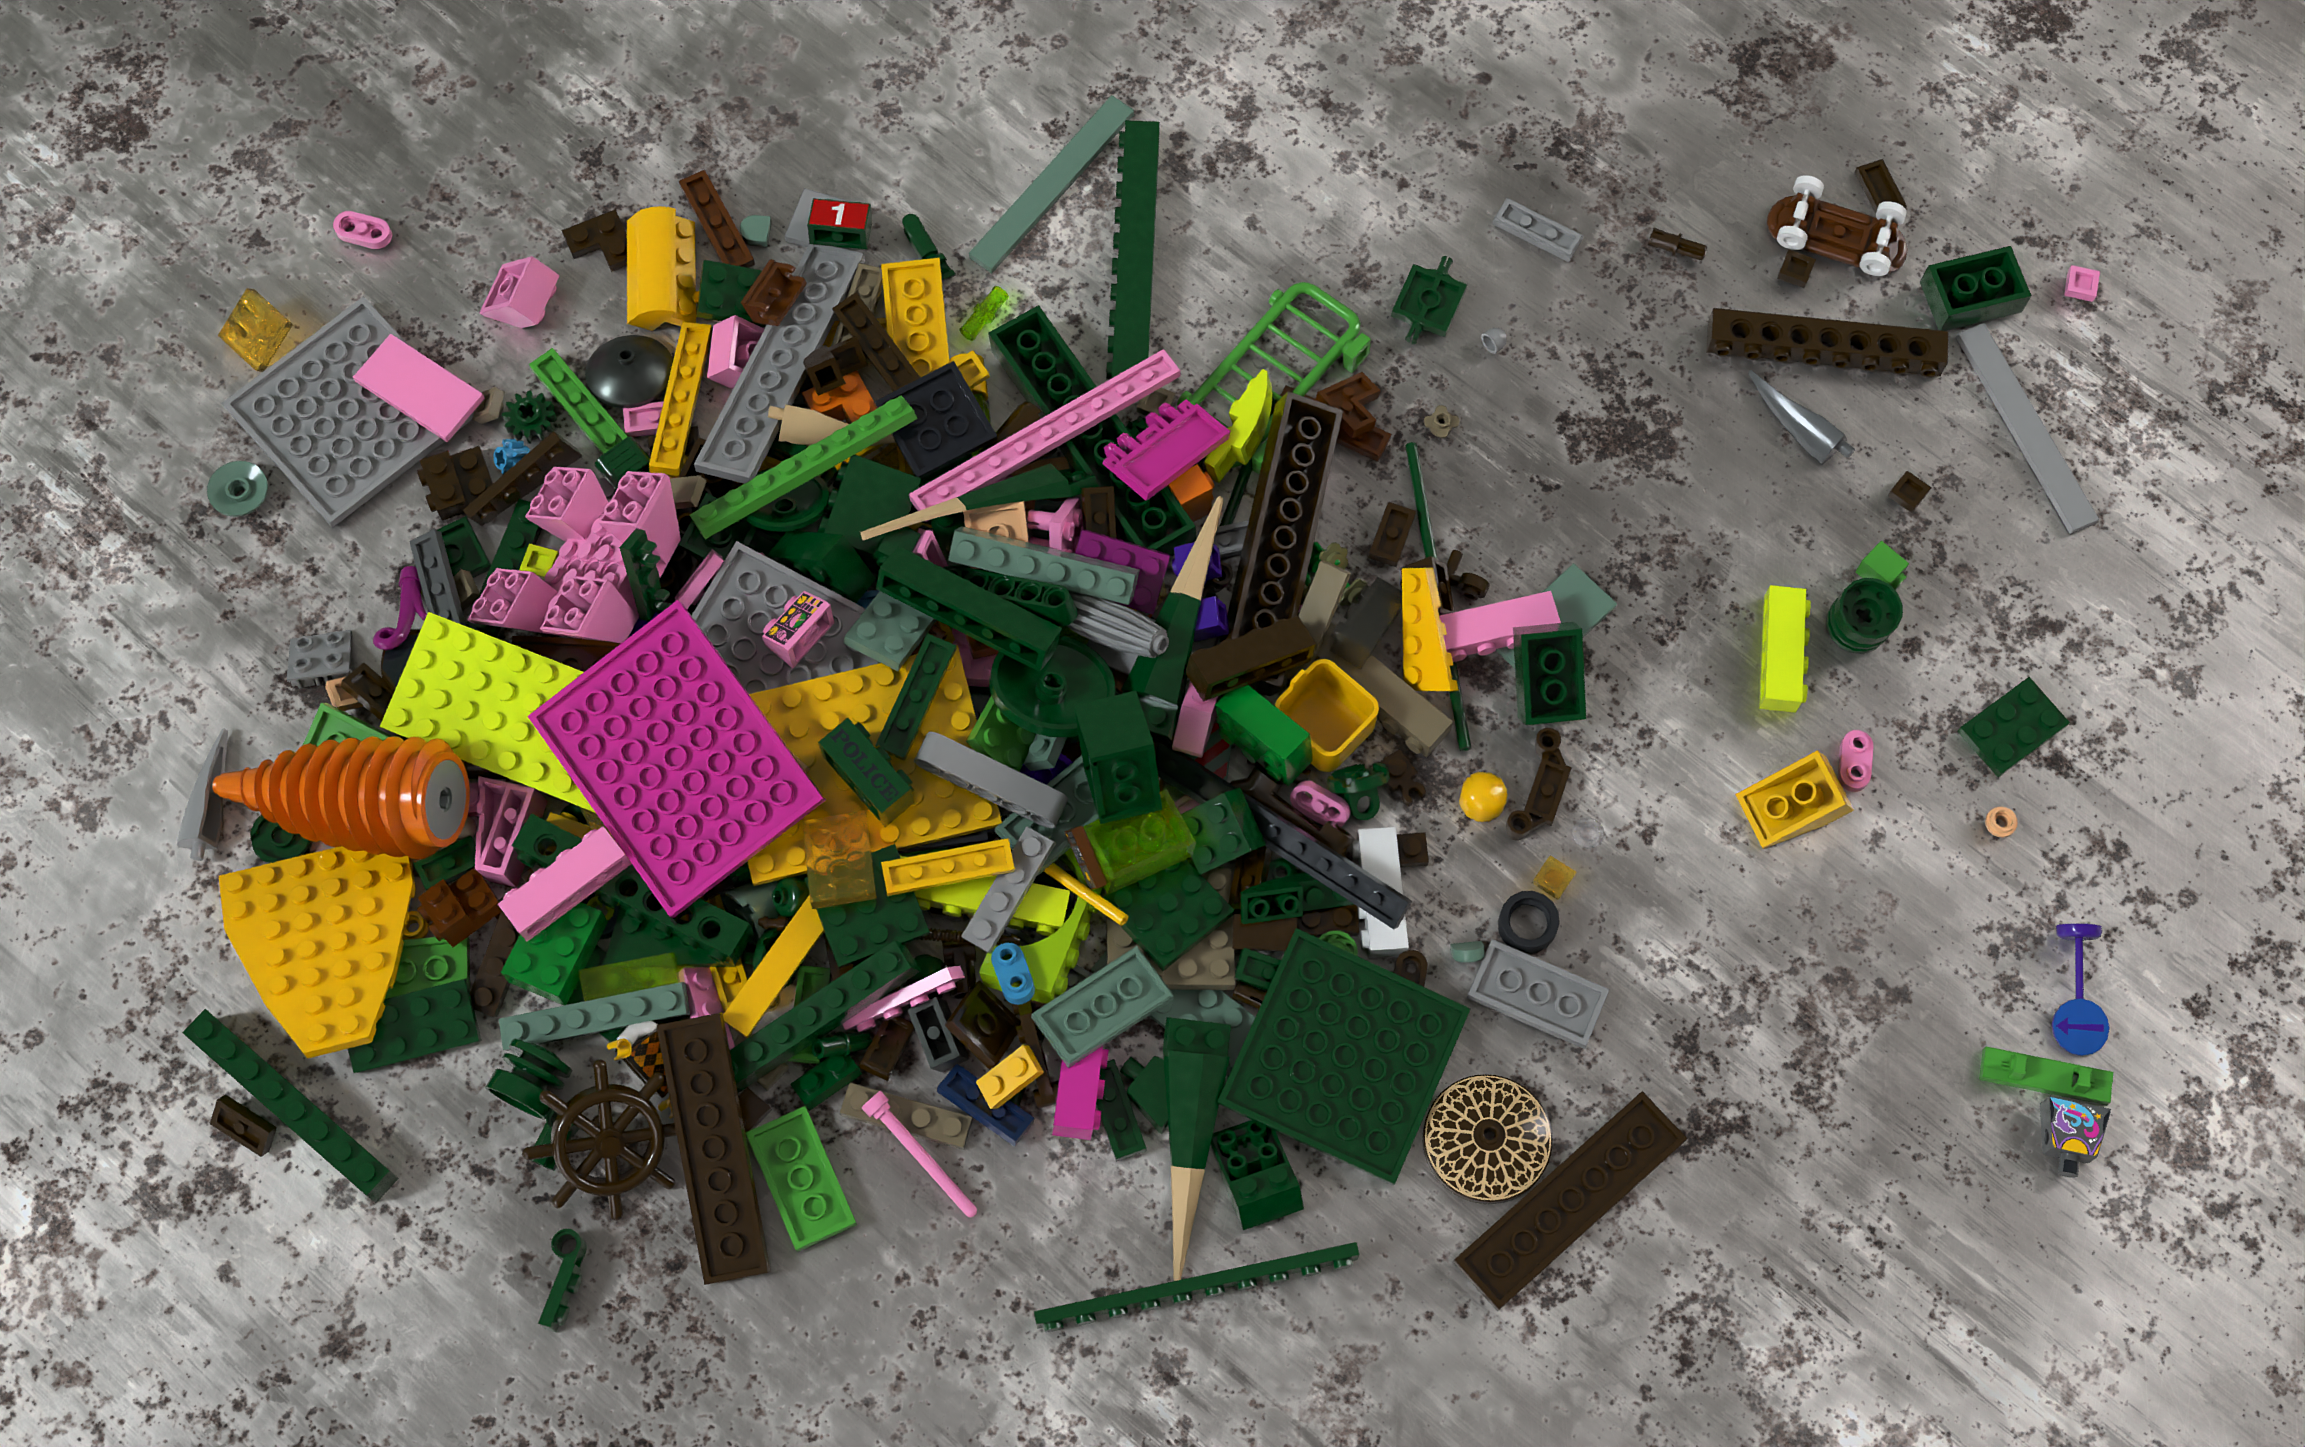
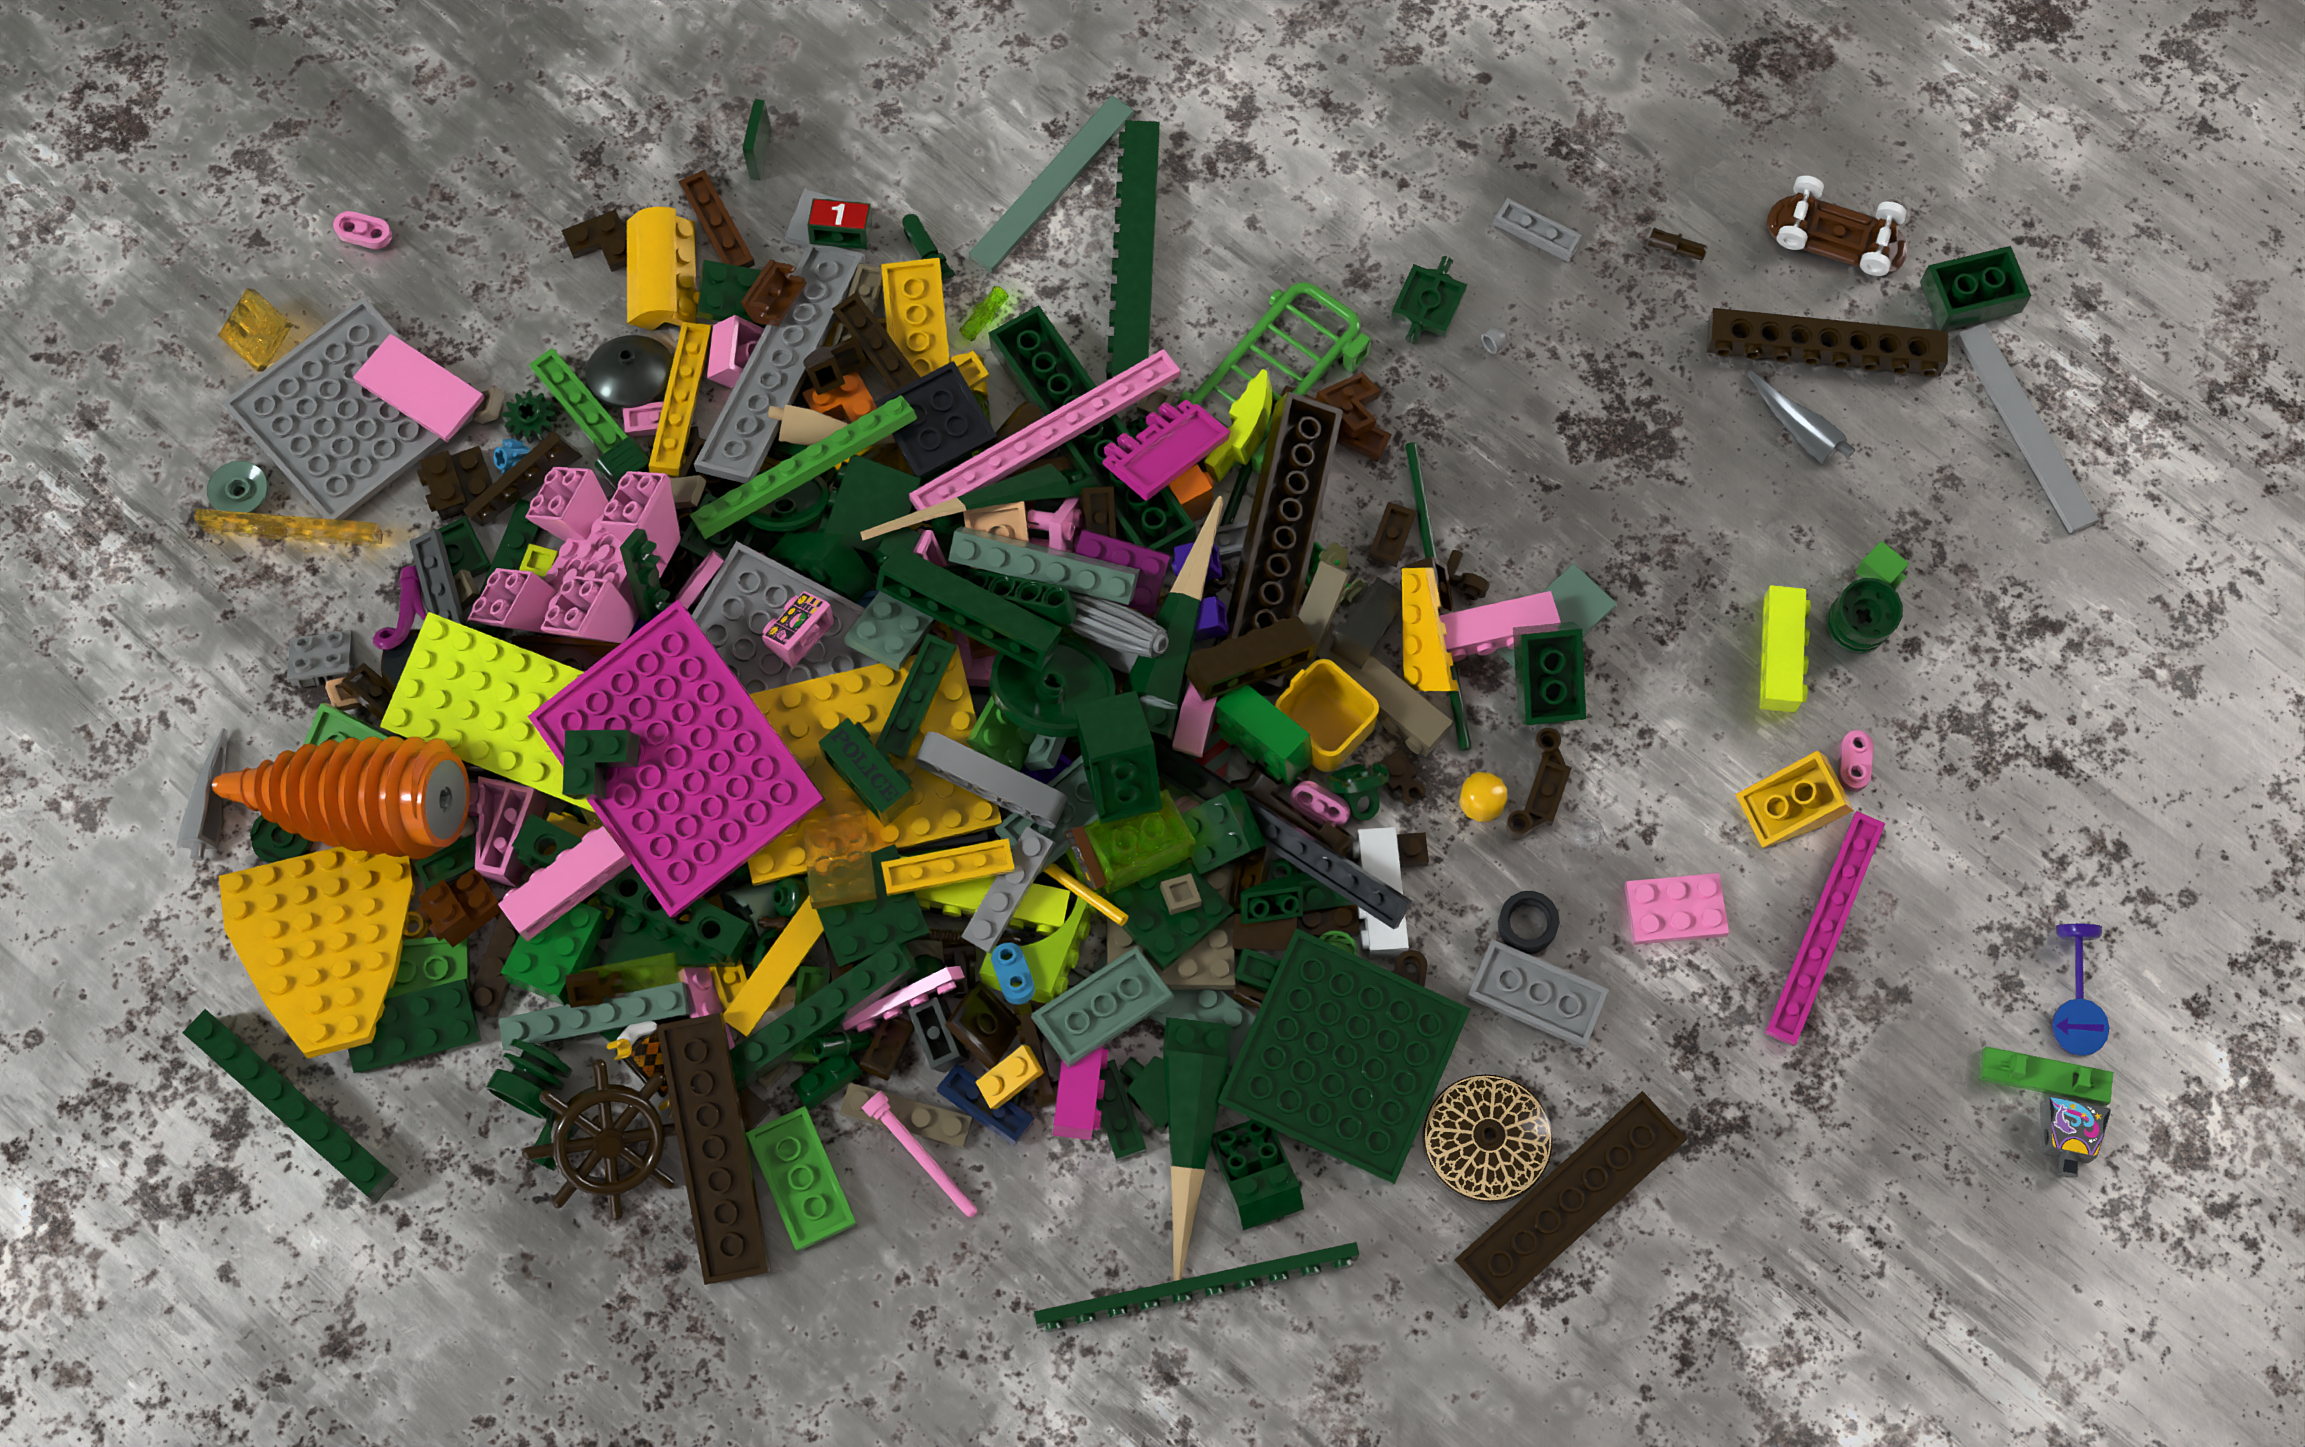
(243, 1125): dark brown plate -> none
(300, 528): none -> clear yellow plate
(520, 293): bright pink slope -> none
(566, 1281): dark green plate -> none
(588, 757): none -> dark green brick
(589, 988): none -> dark brown plate
(756, 230): sand green tile -> none
(757, 139): none -> dark green tile
(1180, 894): none -> dark tan plate
(1438, 429): dark tan plate -> none
(1467, 951): sand green tile -> none
(1554, 877): clear yellow plate -> none
(1676, 908): none -> bright pink plate
(1796, 268): dark brown plate -> none
(1824, 929): none -> dark pink plate
(1878, 184): dark brown tile -> none
(1909, 491): dark brown plate -> none
(2004, 814): light nougat plate -> none
(2013, 727): dark green plate -> none
(2082, 283): bright pink plate -> none

